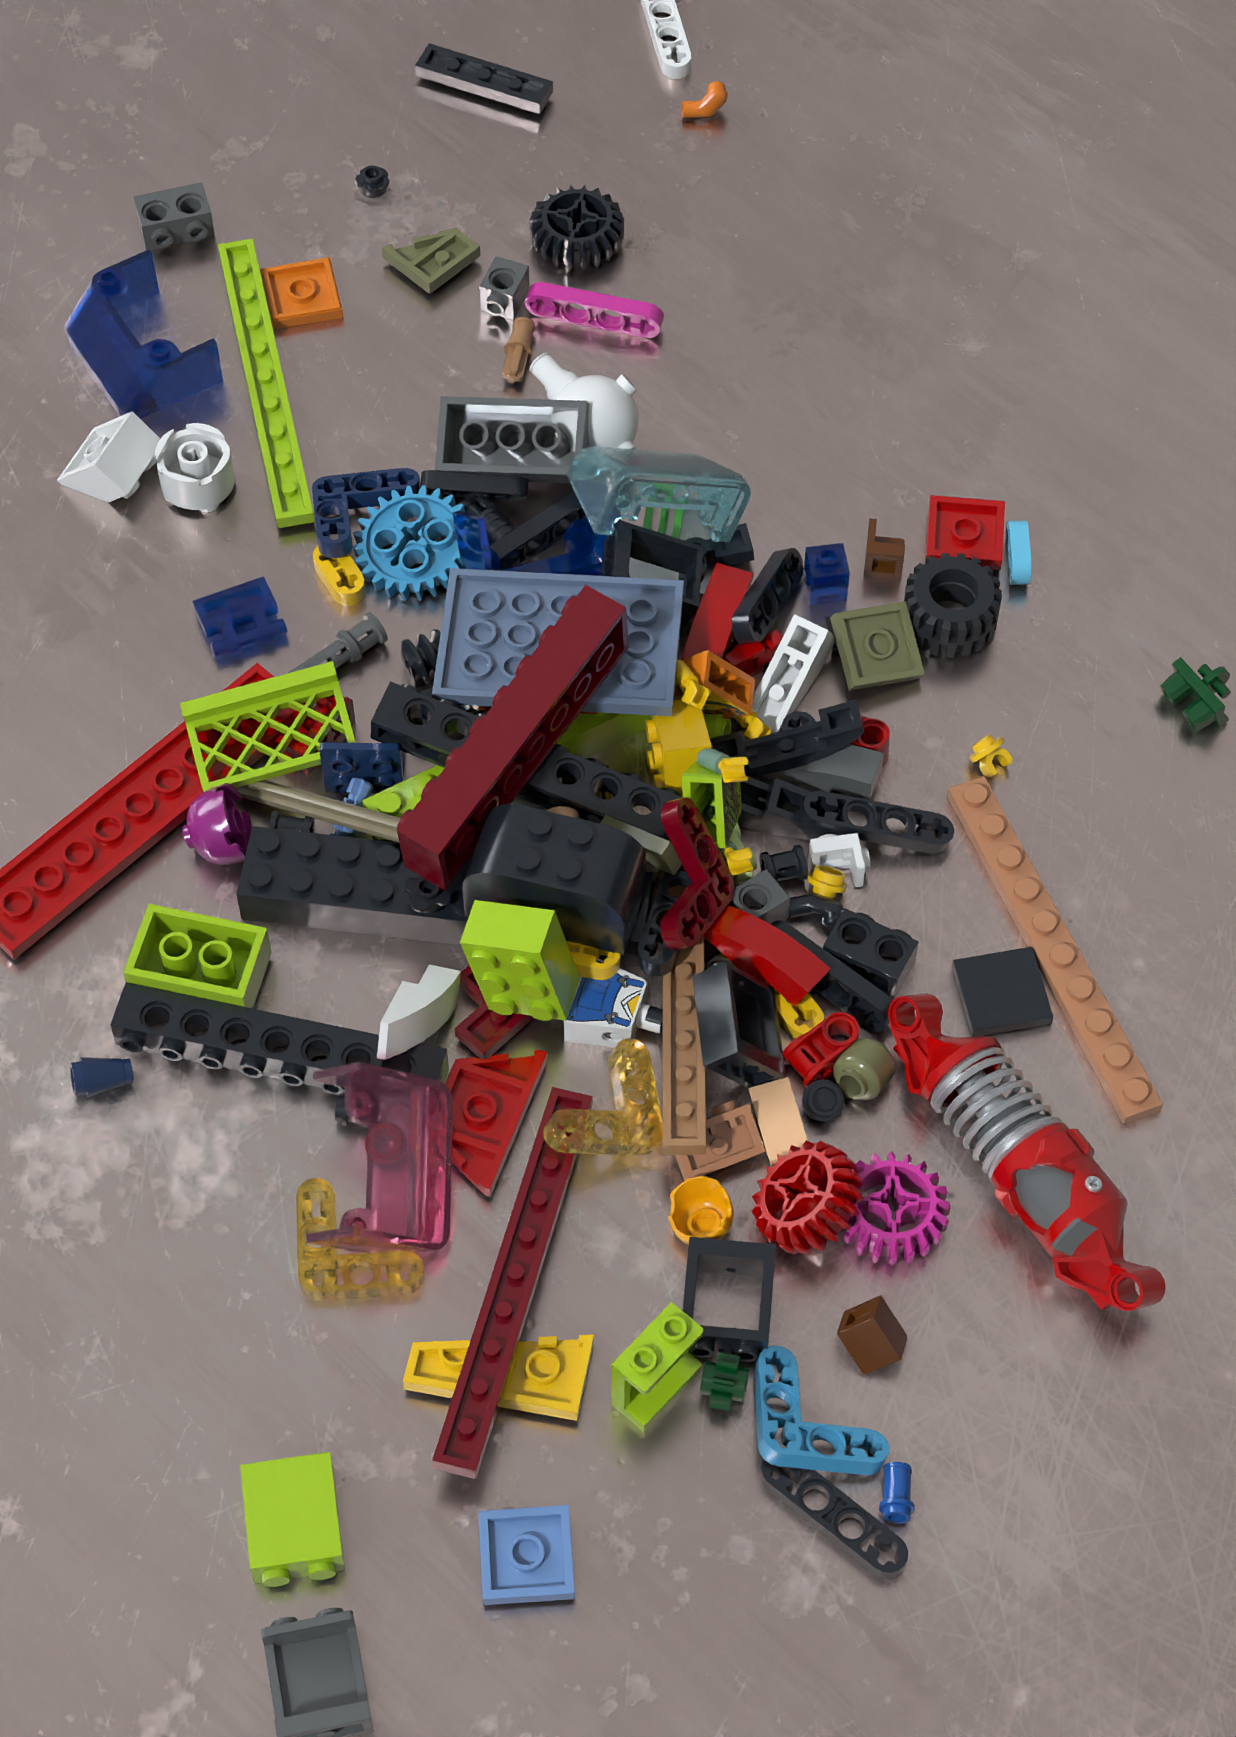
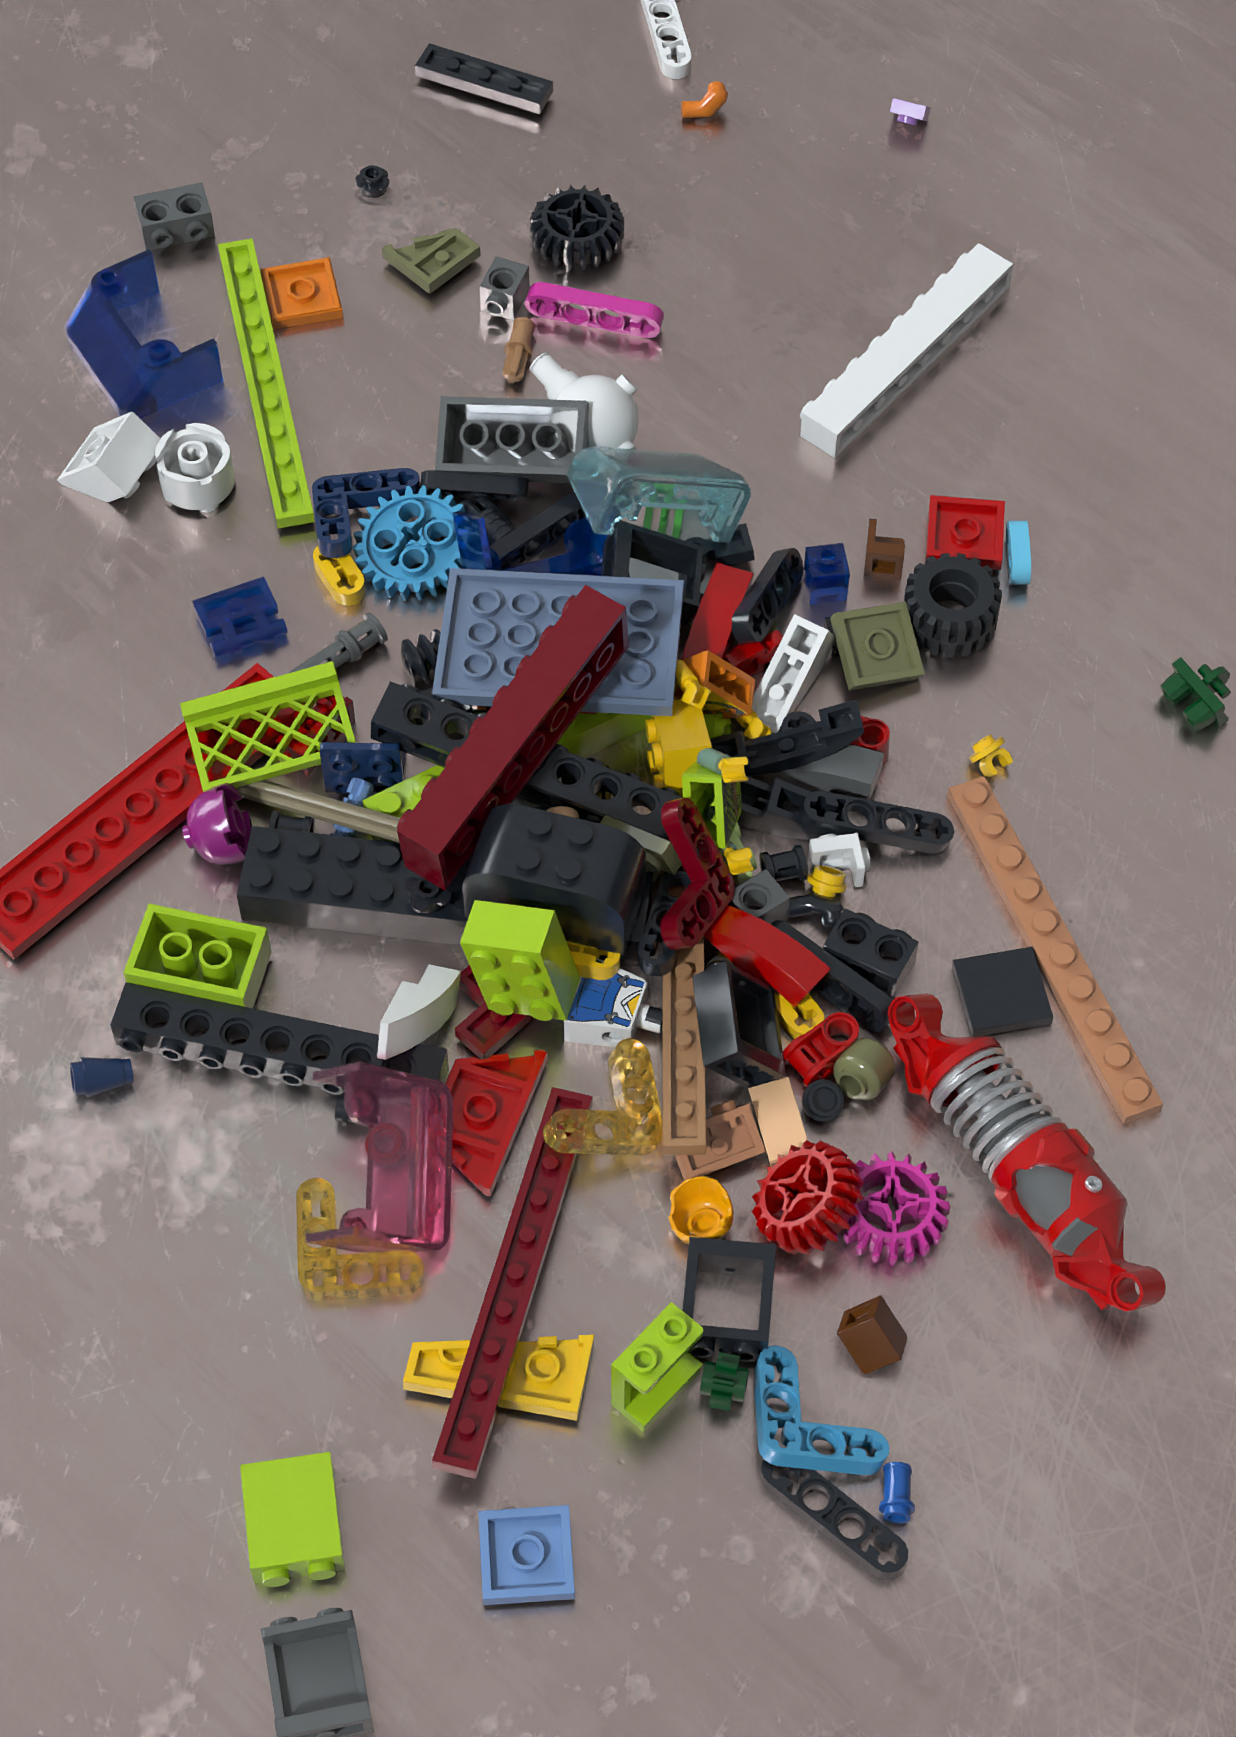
(905, 350): none -> white brick
(909, 112): none -> plate

